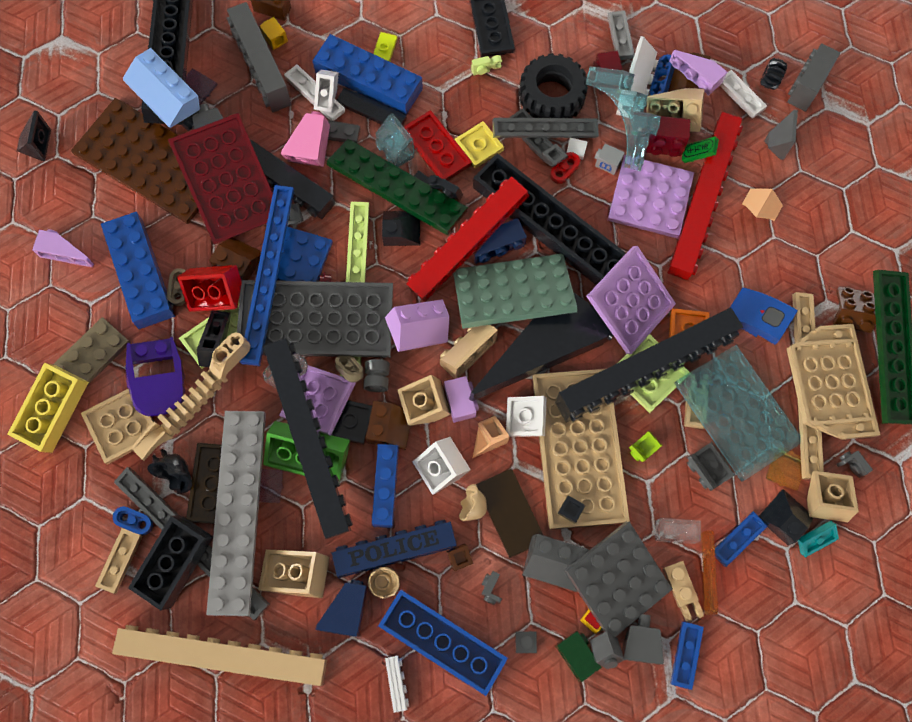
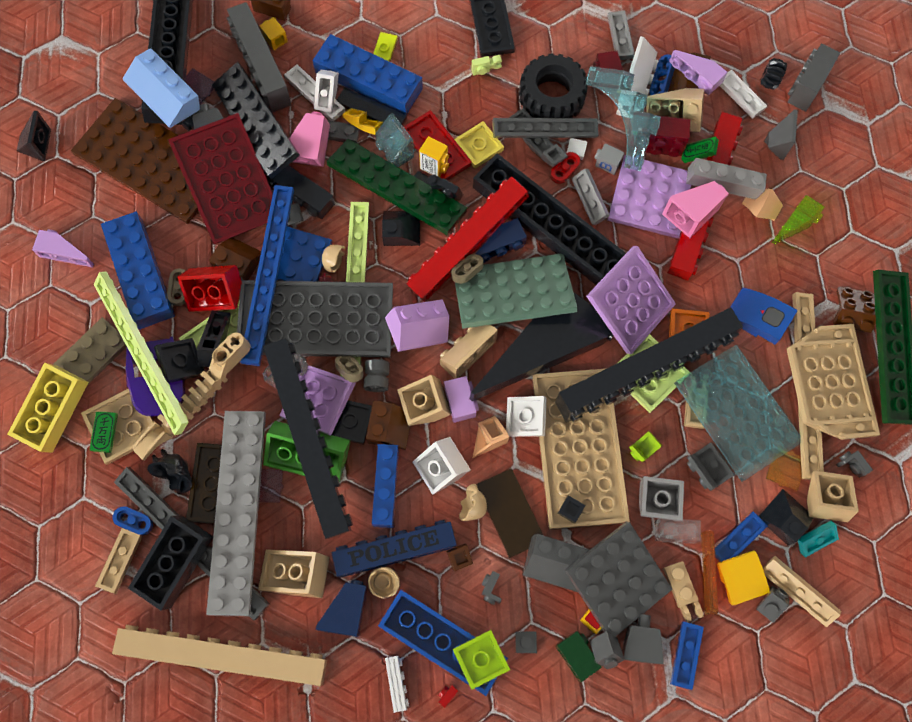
(103, 432): none -> green tile
(141, 354): none -> yellowish green plate
(178, 360): none -> black plate
(266, 135): none -> black plate
(332, 257): none -> tan hair
(359, 120): none -> yellow slope
(434, 157): none -> yellow brick
(446, 695): none -> red plate
(467, 268): none -> dark tan plate
(481, 659): none -> lime plate
(590, 196): none -> light grey plate
(661, 498): none -> light grey slope
(695, 207): none -> bright pink slope
(732, 178): none -> light grey brick
(743, 577): none -> yellow slope
(774, 604): none -> dark grey bracket
(801, 219): none -> clear neon green slope
(801, 591): none -> tan plate

